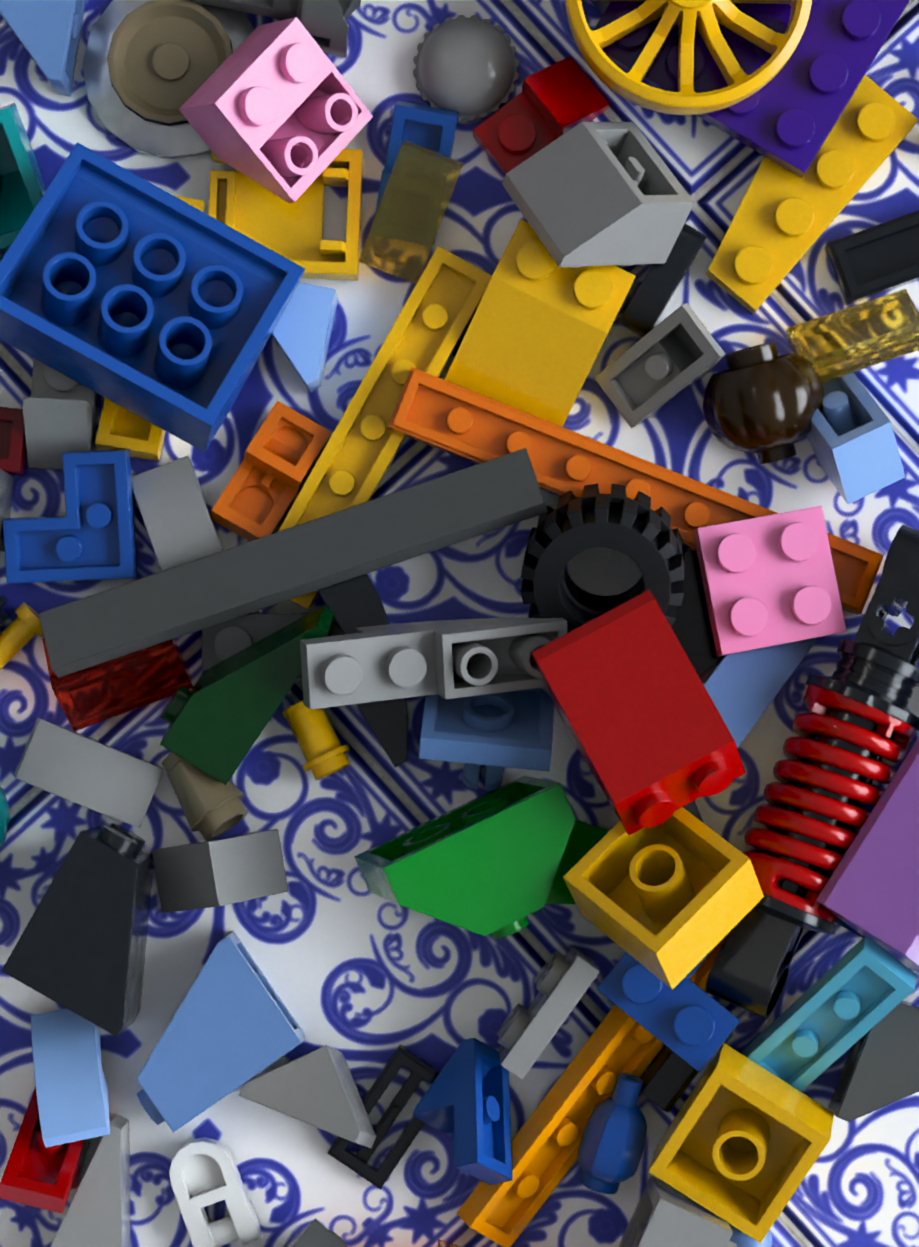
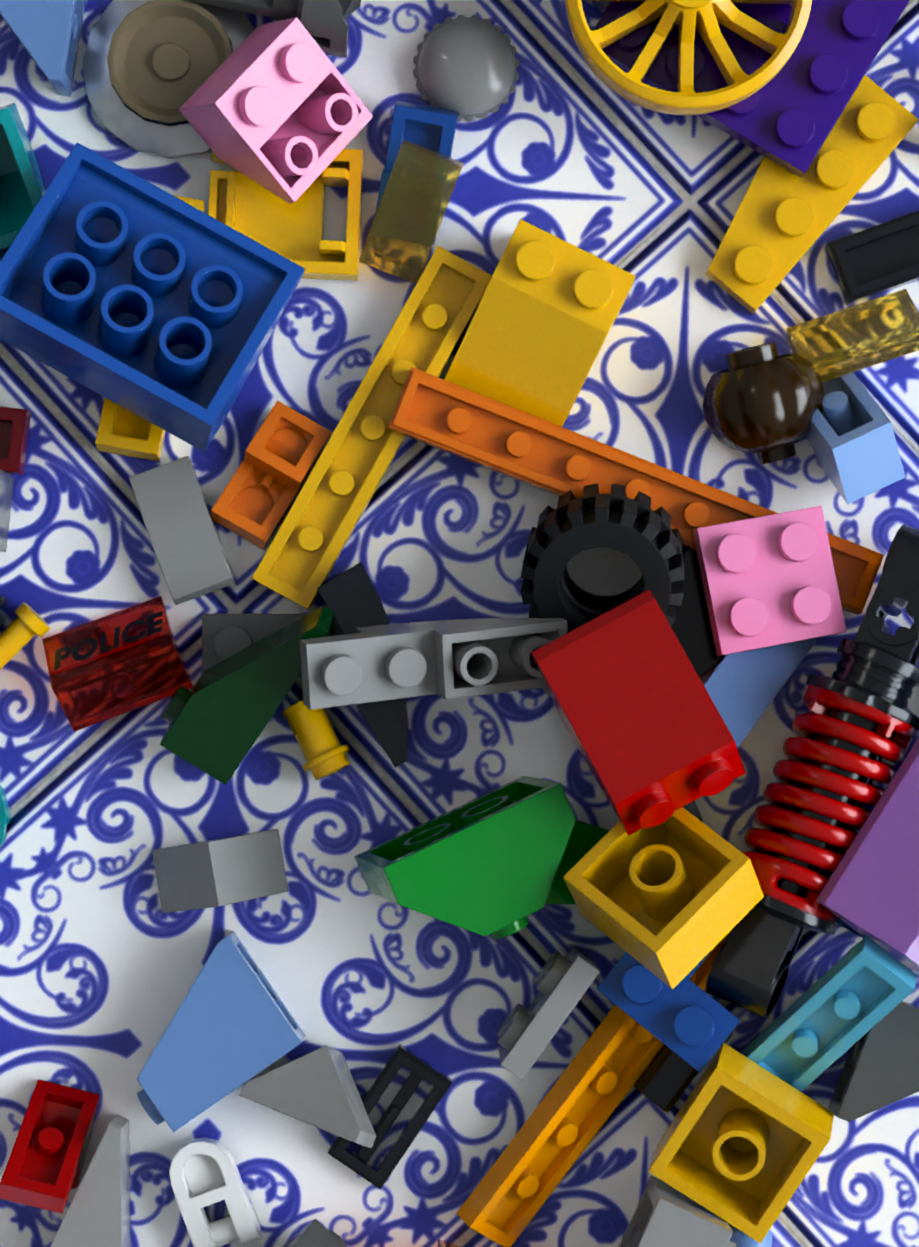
(57, 418): light grey slope -> none
(69, 1078): light blue slope -> none
(88, 772): light grey slope -> none
(92, 930): black slope -> none
(94, 535): blue plate -> none
(205, 800): dark tan cone -> none
(291, 563): dark grey tile -> none
(306, 331): light blue slope -> none
(473, 1104): blue slope -> none
(490, 731): medium blue tile -> none
(544, 110): red slope -> none
(601, 197): light grey slope -> none
(613, 1138): blue plant -> none
(660, 365): light grey slope -> none
(662, 283): black beam -> none

